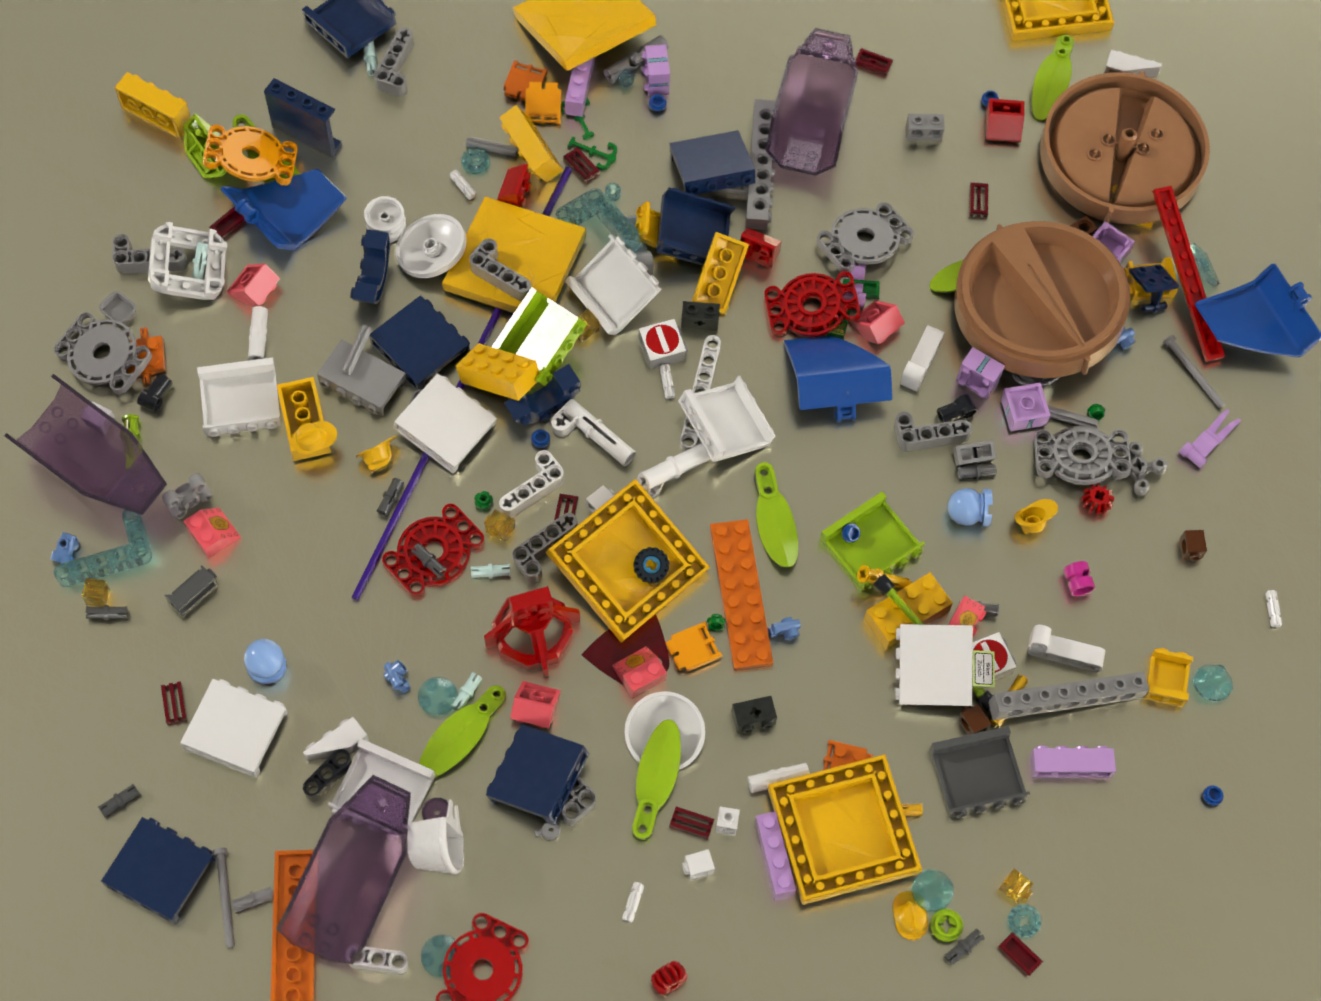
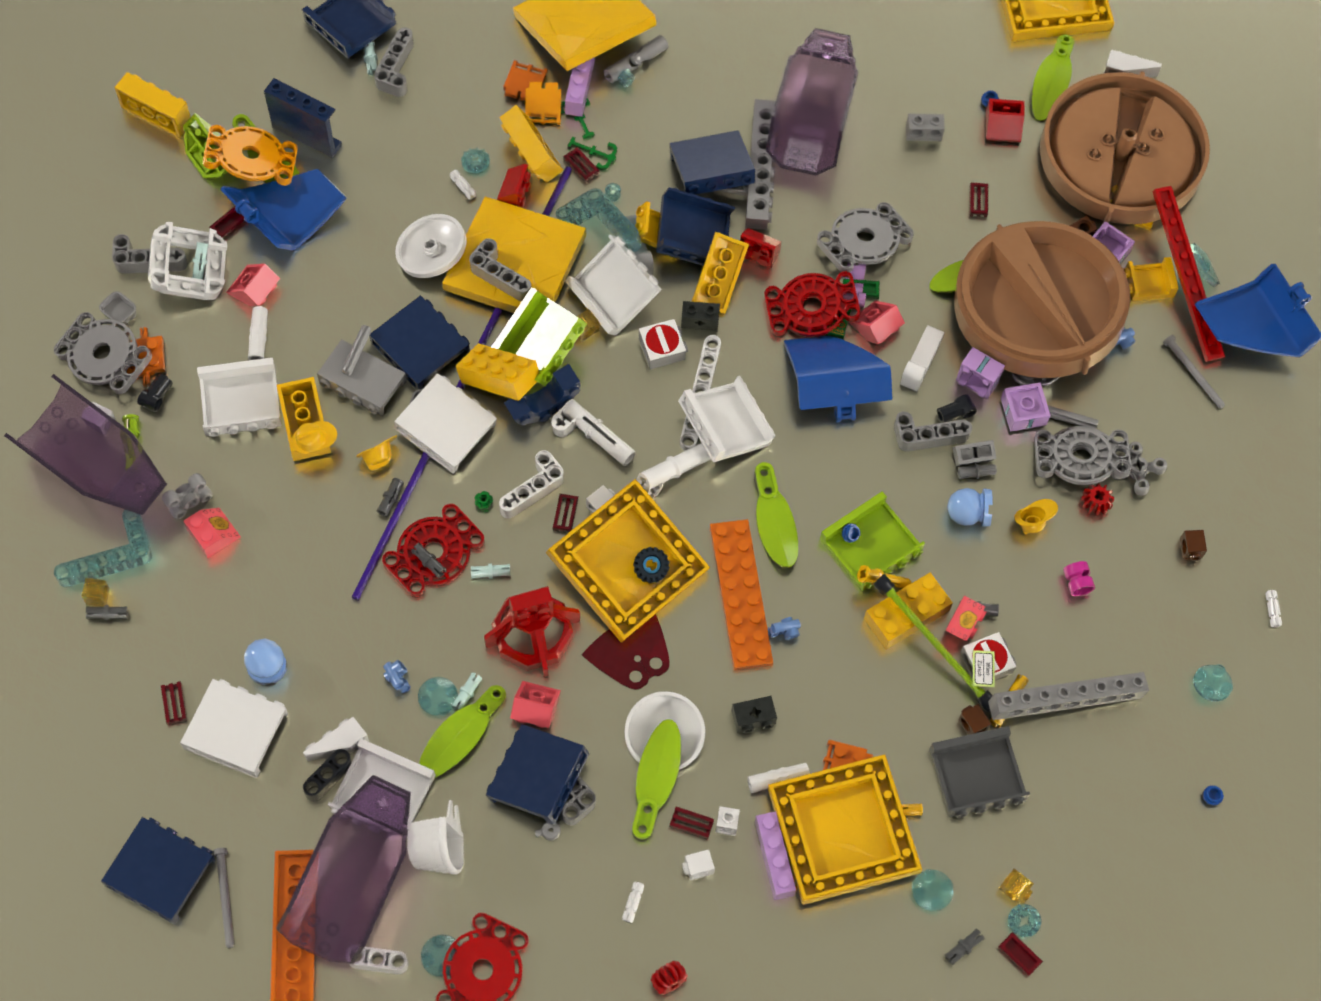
(65, 547): medium blue plate -> none
(118, 800): dark grey pin -> none
(192, 590): dark grey window -> none
(252, 899): light grey axle -> none
(374, 267): dark blue brick -> none
(385, 215): white wheel -> none
(433, 805): clear purple piece -> none
(491, 146): light grey axle -> none
(499, 525): clear yellow brick -> none
(540, 438): blue plate -> none
(543, 538): light grey beam -> none
(640, 671): coral slope -> none
(656, 70): lavender container -> none
(657, 103): blue plate -> none
(667, 381): white axle -> none
(693, 647): light orange plate -> none
(716, 622): green plate -> none
(872, 64): dark red tile -> none
(909, 917): yellow piece -> none
(935, 664): white panel -> none
(953, 919): lime gear -> none
(1063, 650): white beam -> none
(1073, 762): lavender brick -> none
(1096, 411): green plate -> none
(1154, 280): dark blue plate -> none
(1168, 677): yellow panel -> none
(1207, 441): lavender flag -> none

